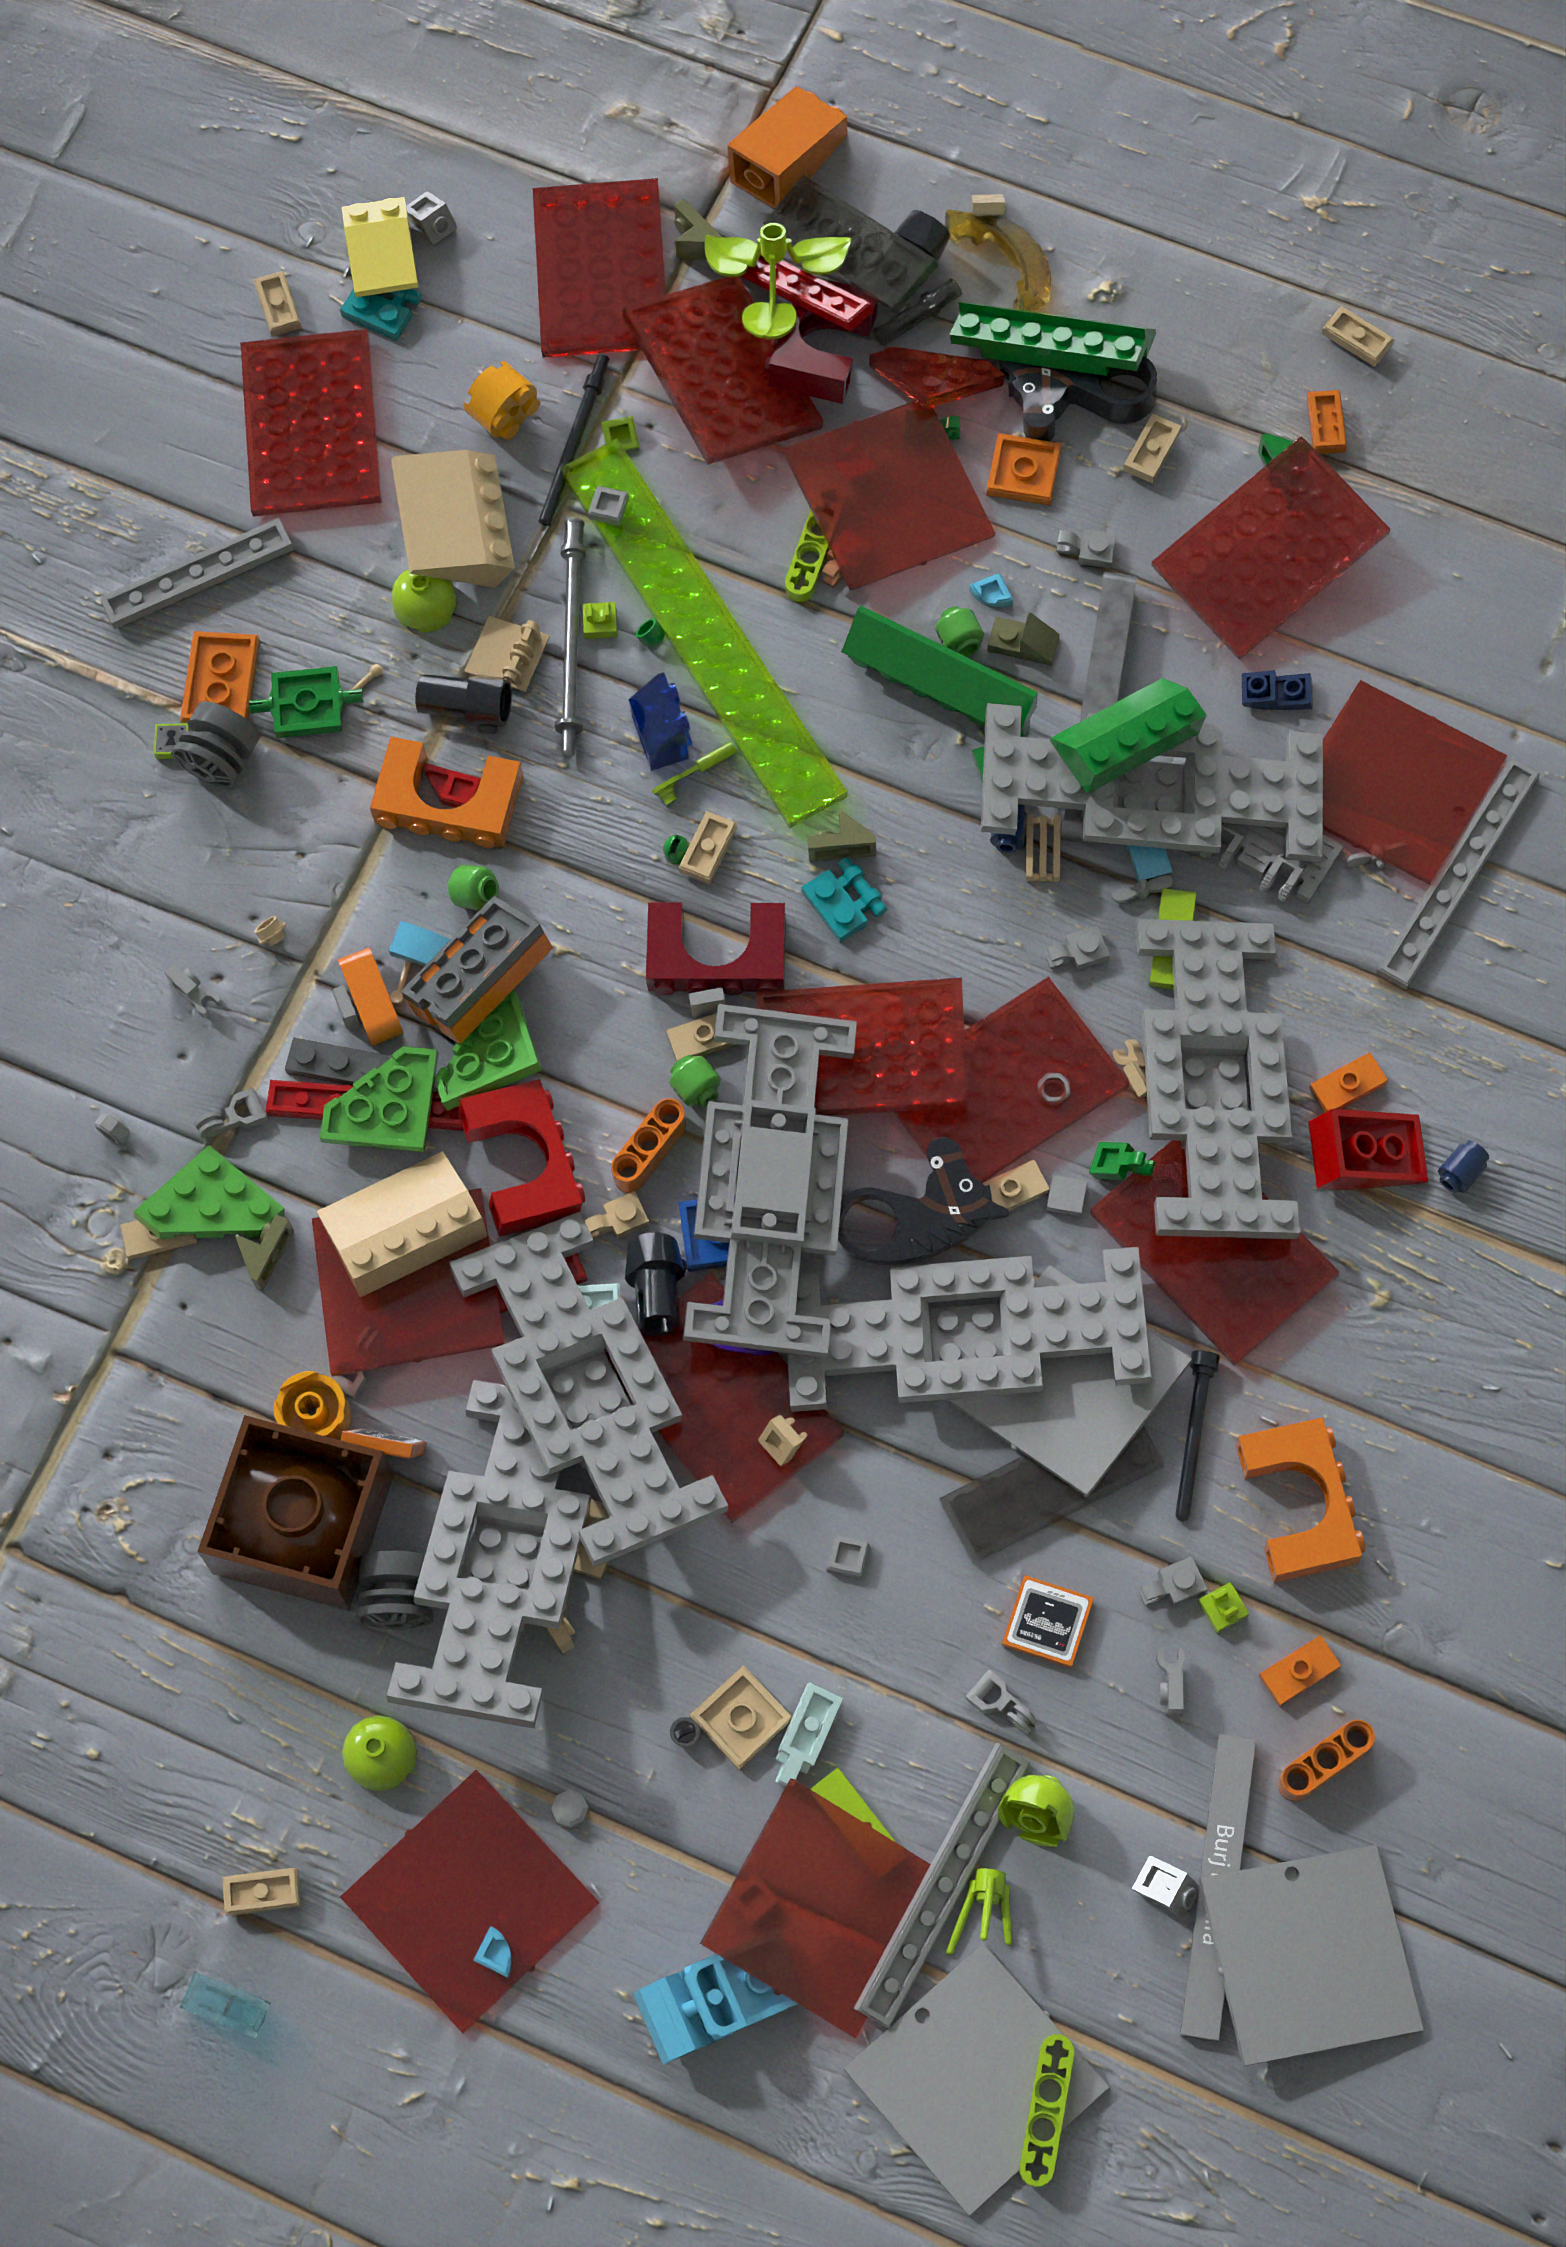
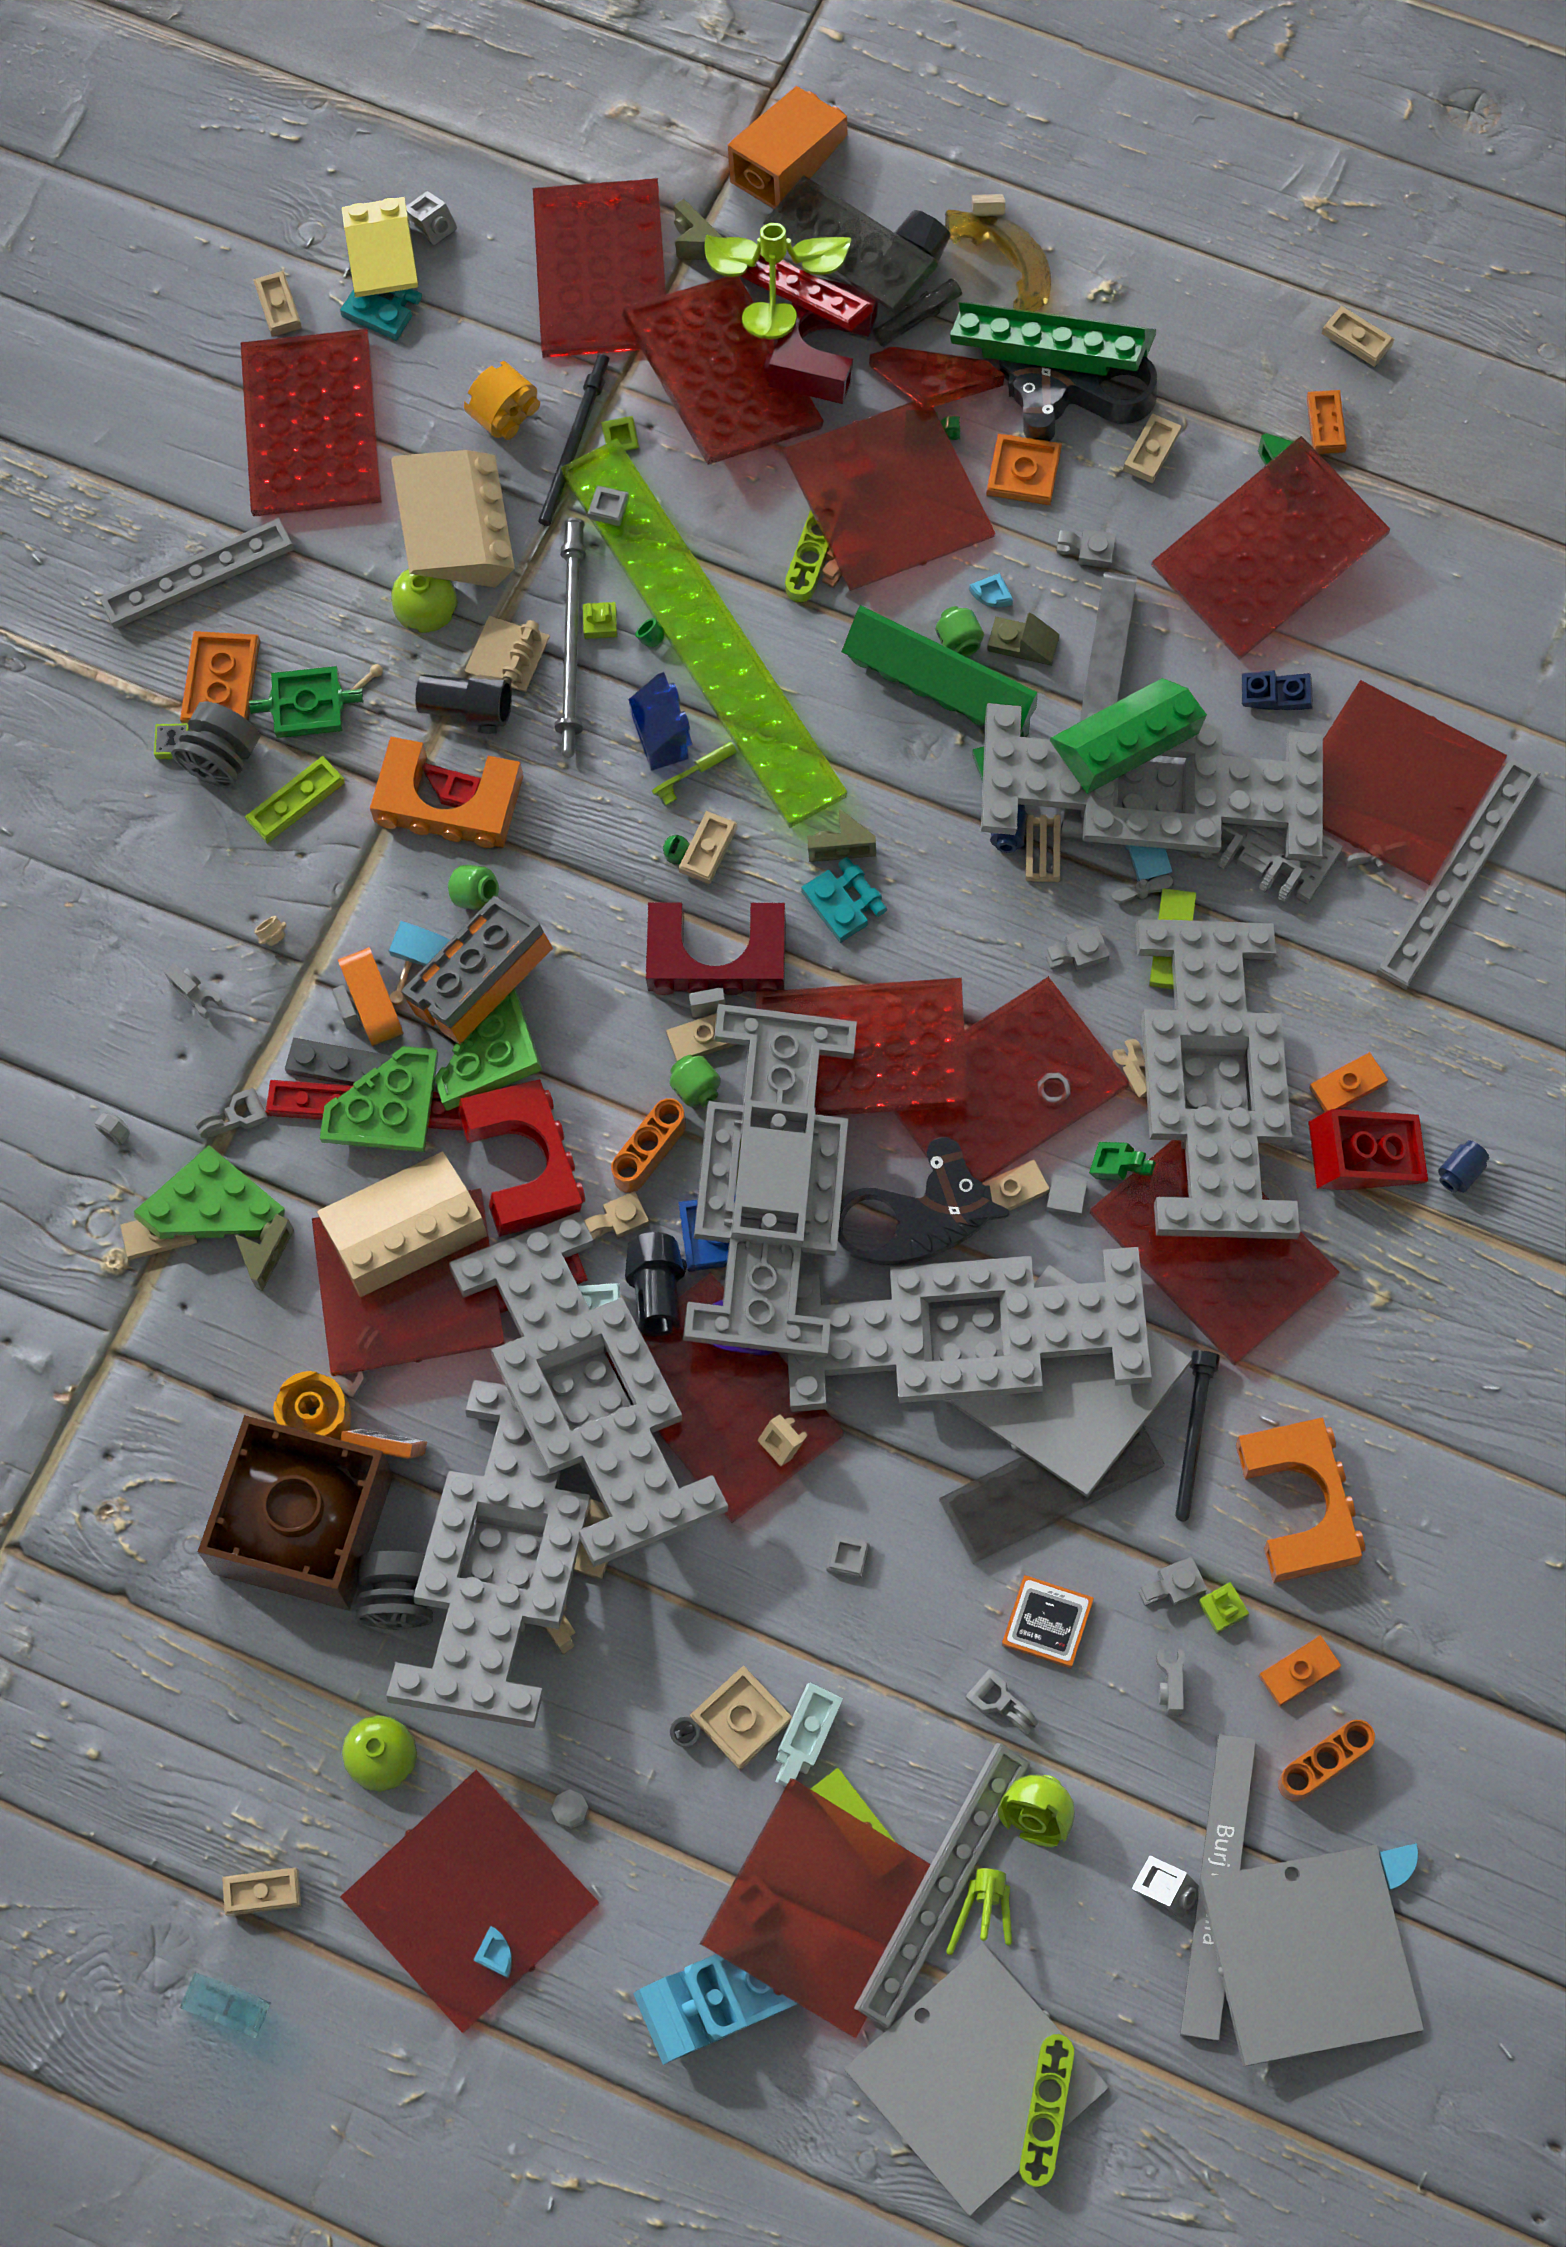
(294, 799): none -> lime tile
(1399, 1864): none -> medium azure tile

